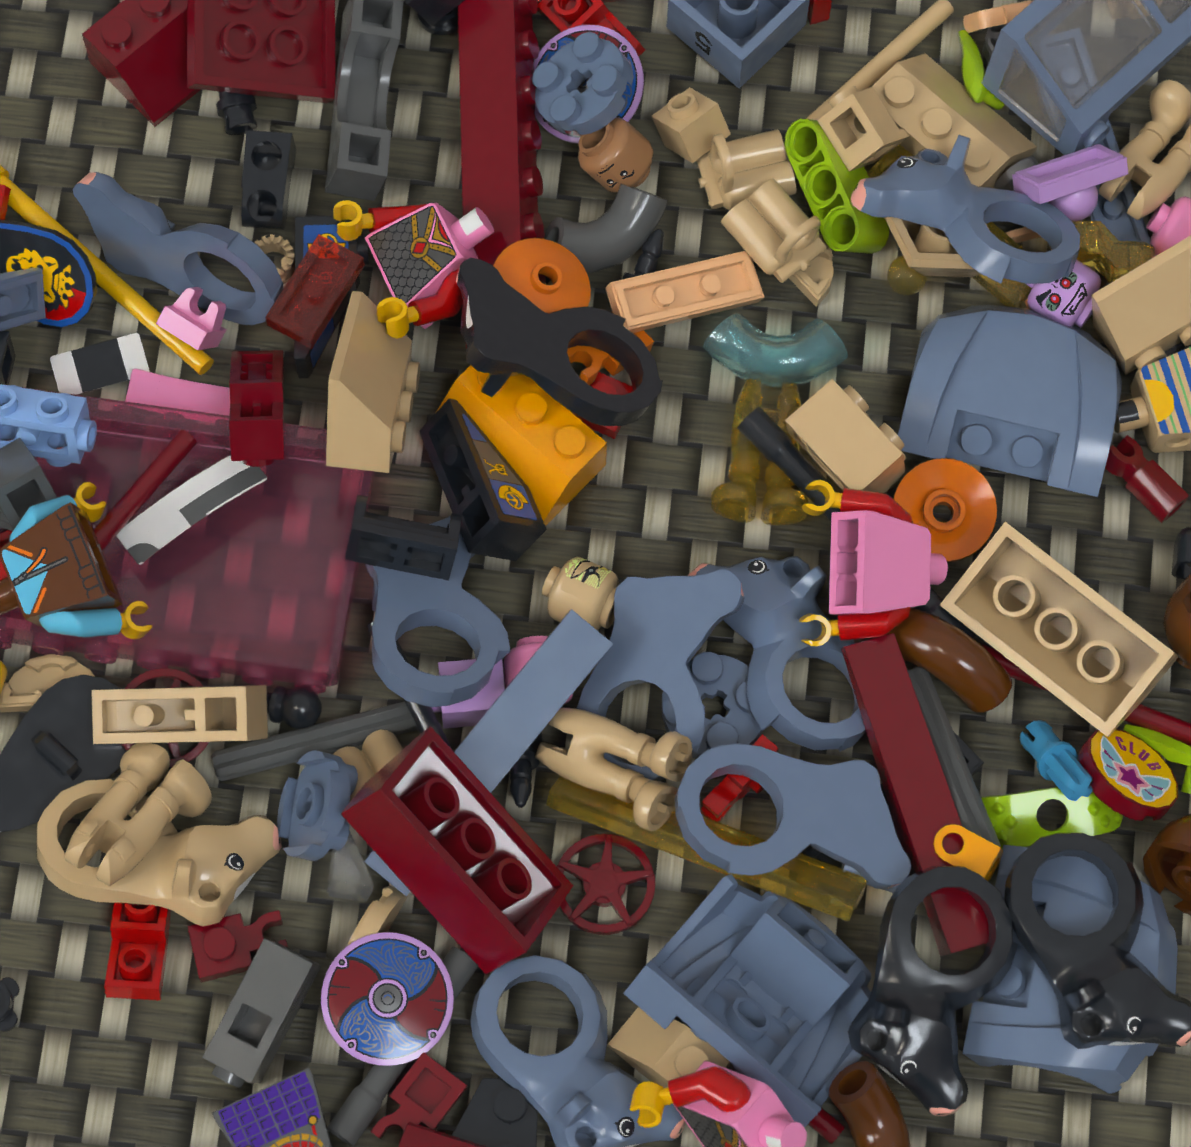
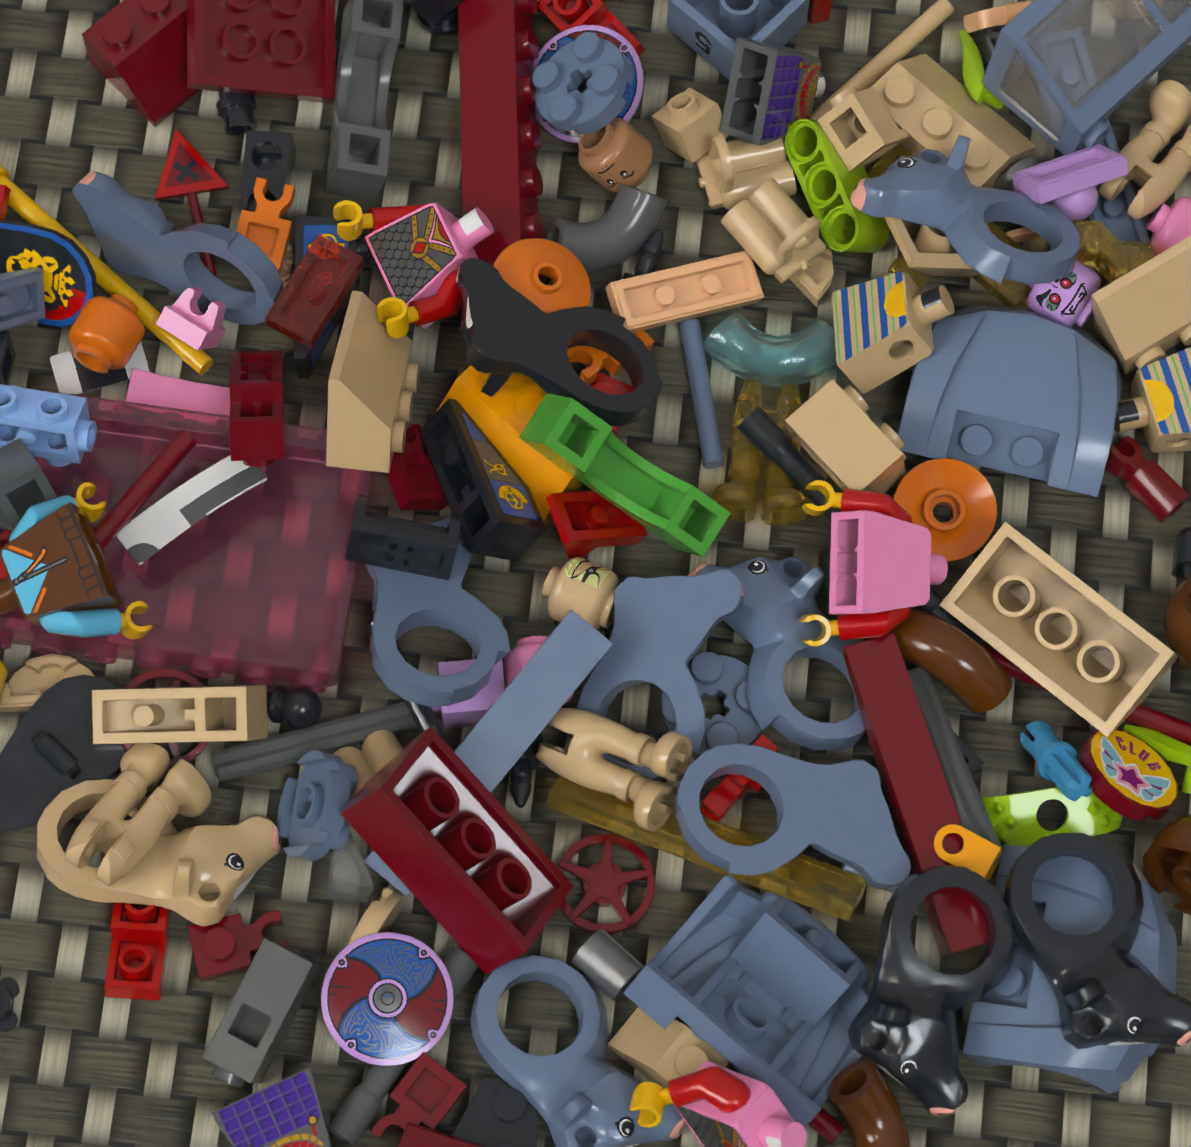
(106, 333): none -> orange head
(188, 175): none -> piece
(265, 224): none -> orange plate
(414, 476): none -> dark red plate
(591, 522): none -> red slope
(597, 458): none -> bright green arch
(607, 964): none -> flat silver piece
(701, 394): none -> sand blue bar
(769, 90): none -> dark grey torso
(885, 327): none -> tan torso

